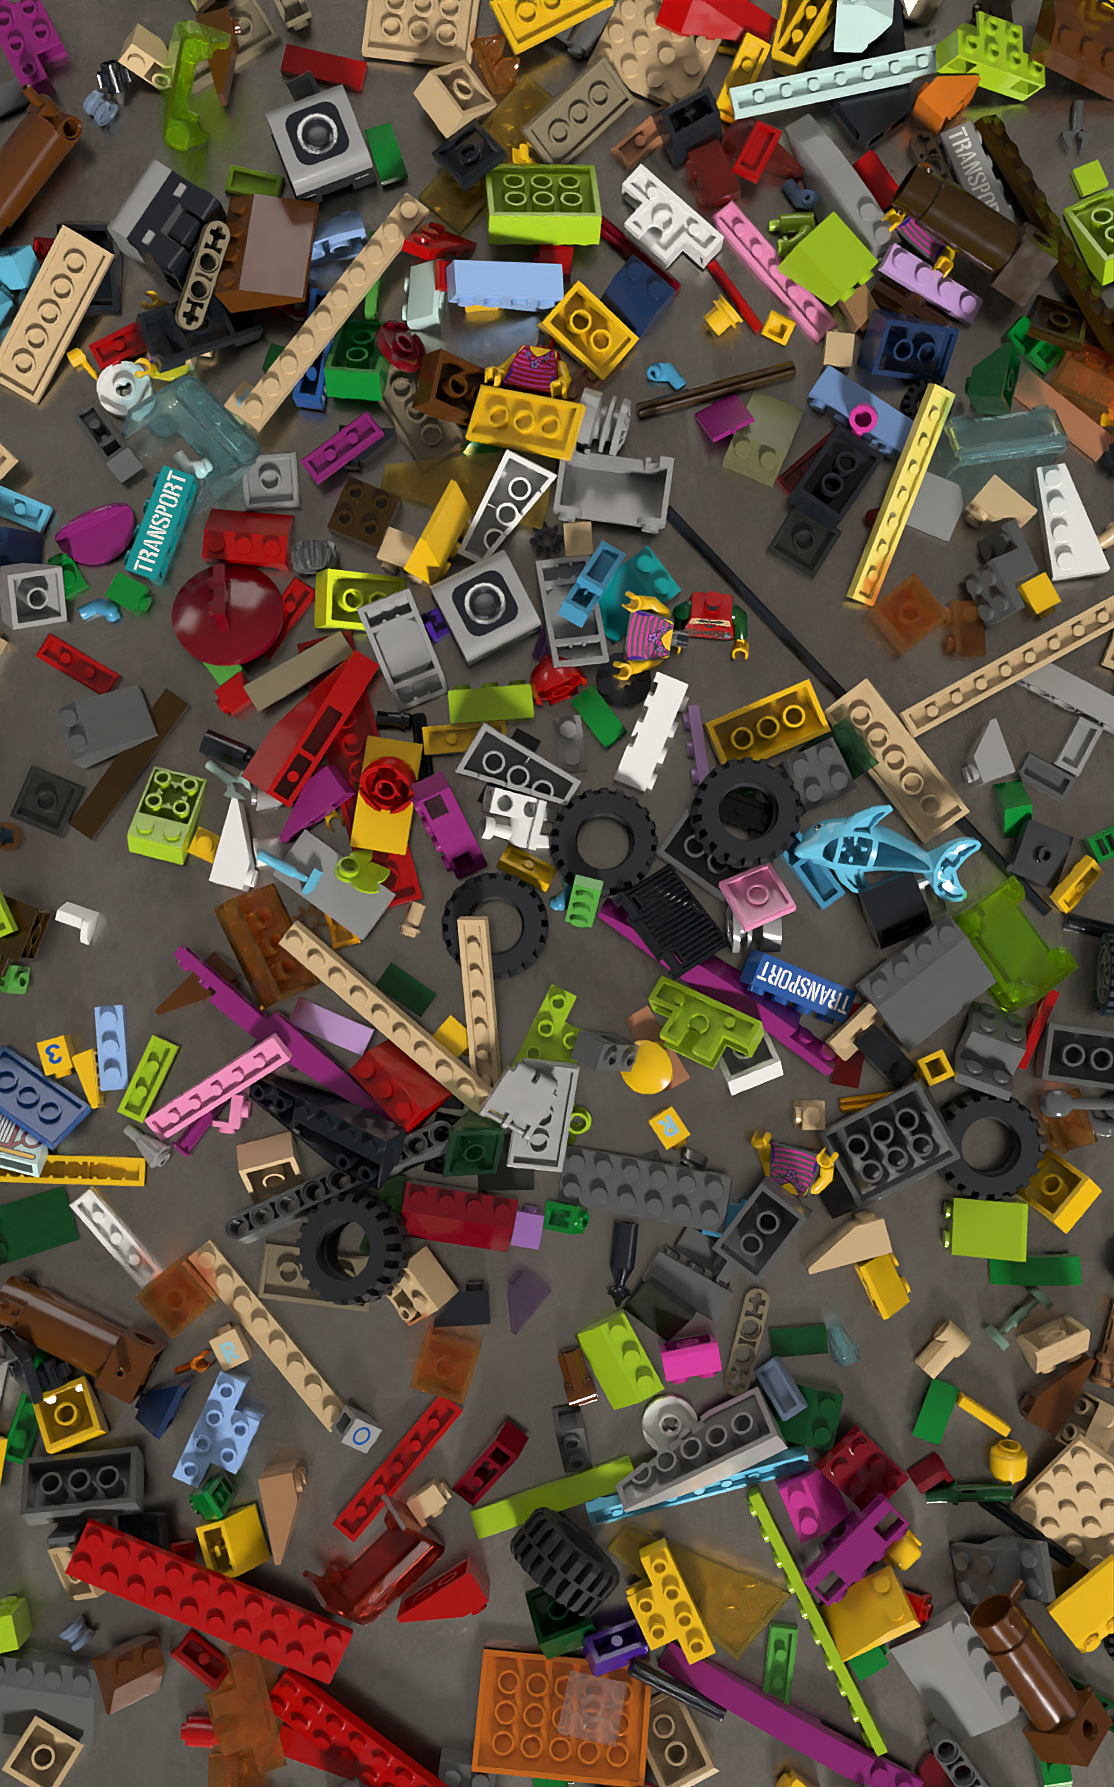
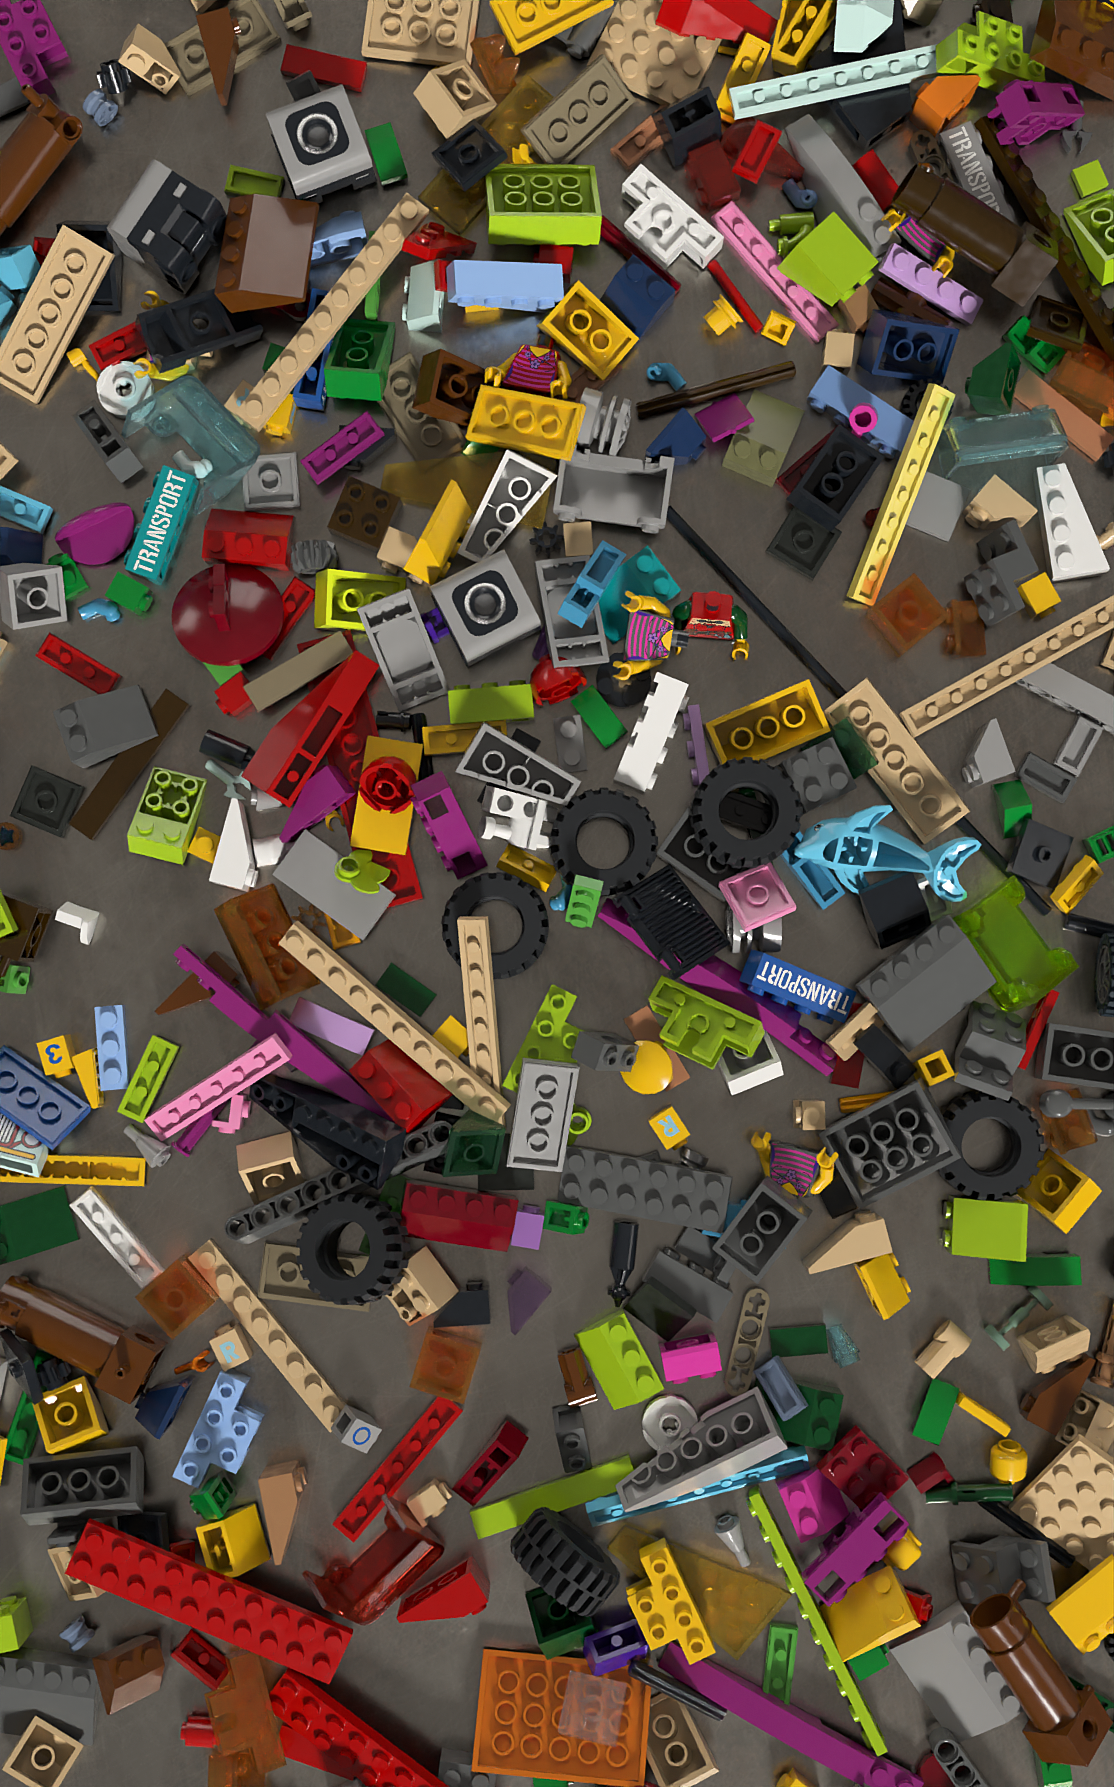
(188, 46): clear neon green windscreen -> none
(197, 273): dark tan beam -> none
(283, 417): none -> yellow brick
(291, 871): medium azure piece -> none
(400, 346): dark red tile -> none
(412, 919): tan pin -> none
(520, 1099): light grey plate -> none
(679, 440): none -> dark blue slope
(730, 1532): none -> light grey cone
(1034, 109): none -> magenta piece

